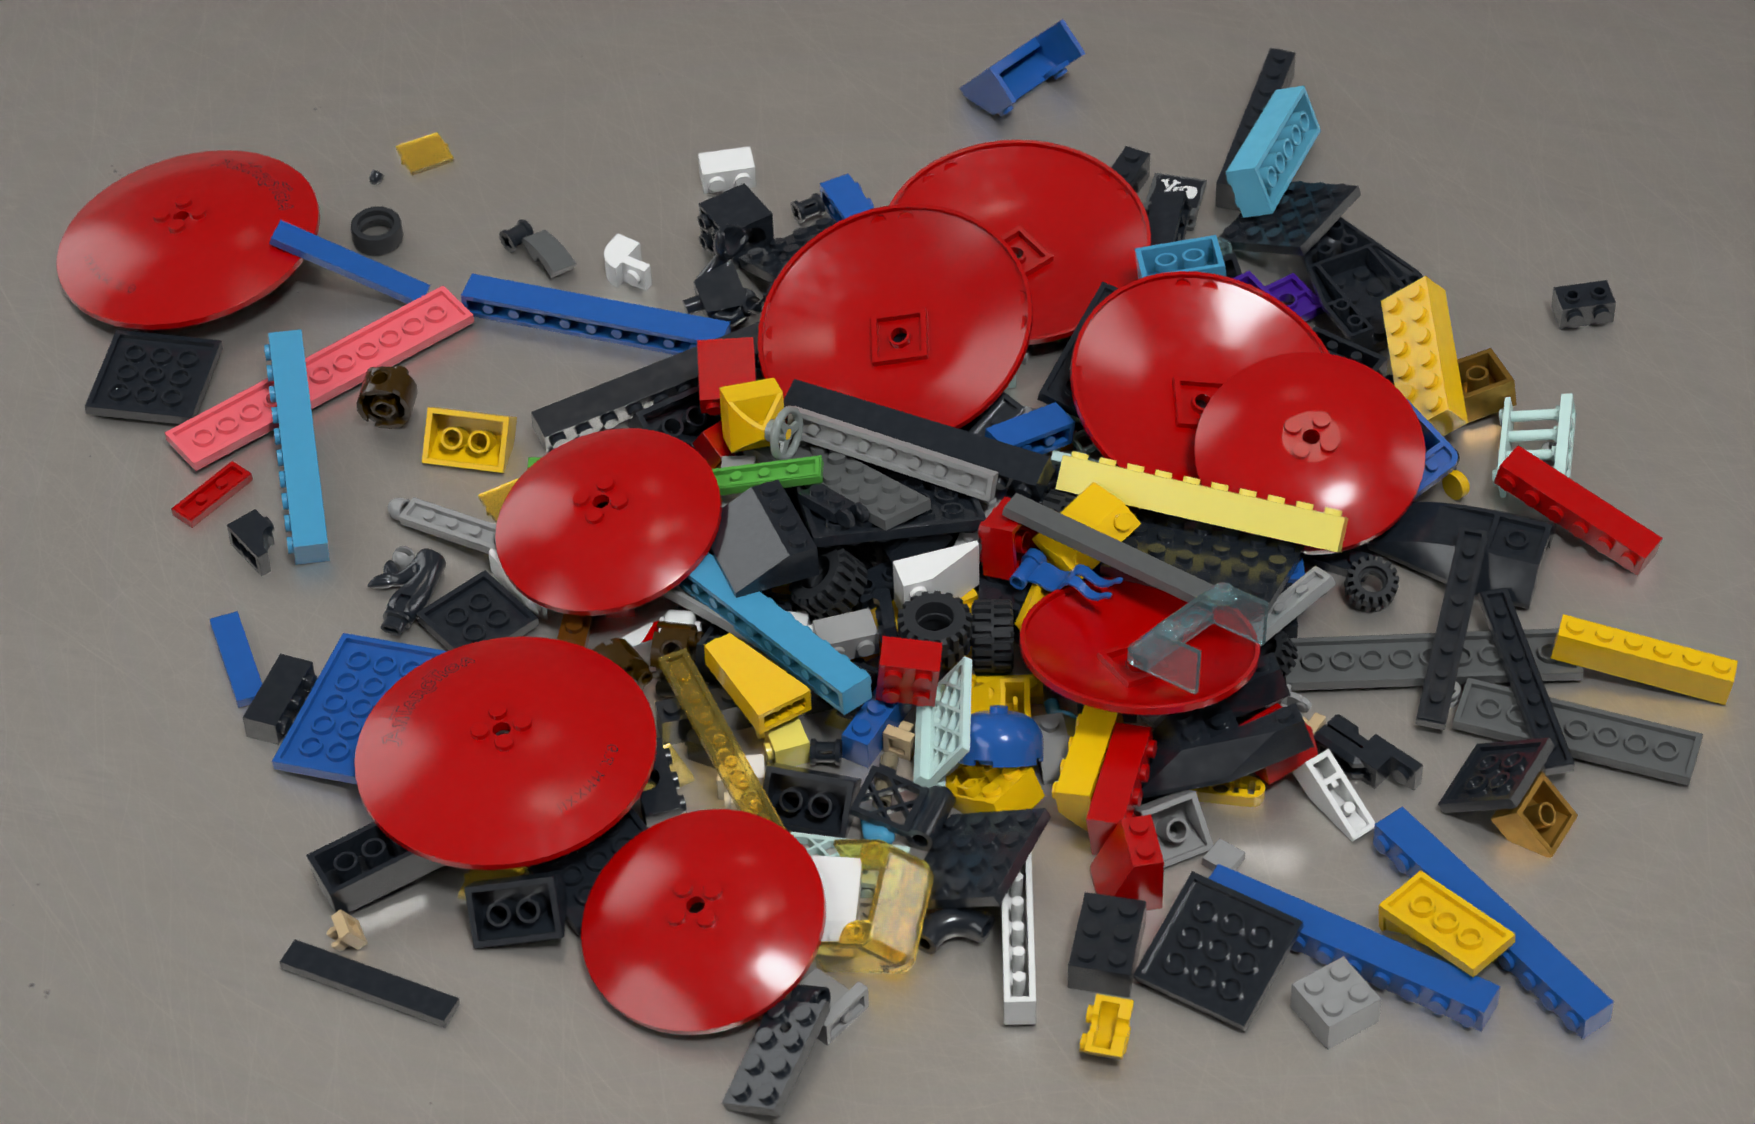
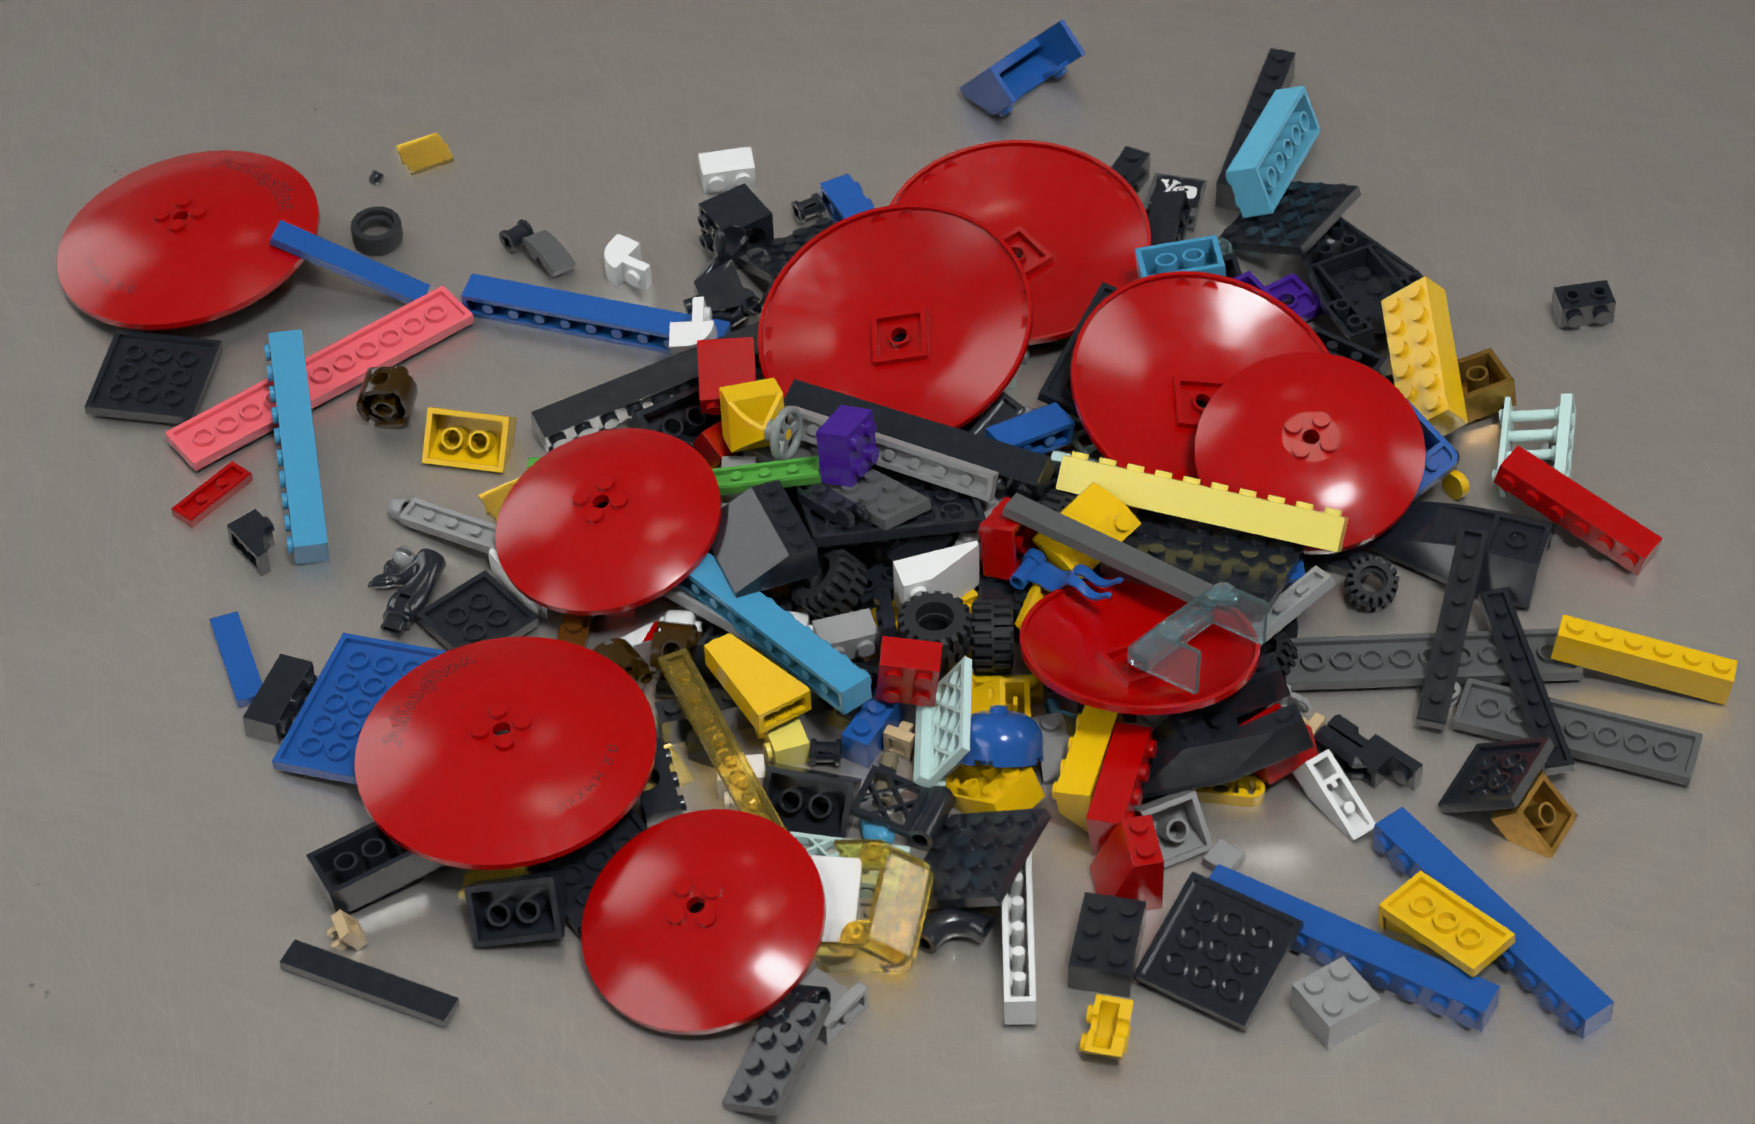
(685, 334): none -> white brick
(847, 445): none -> dark purple brick

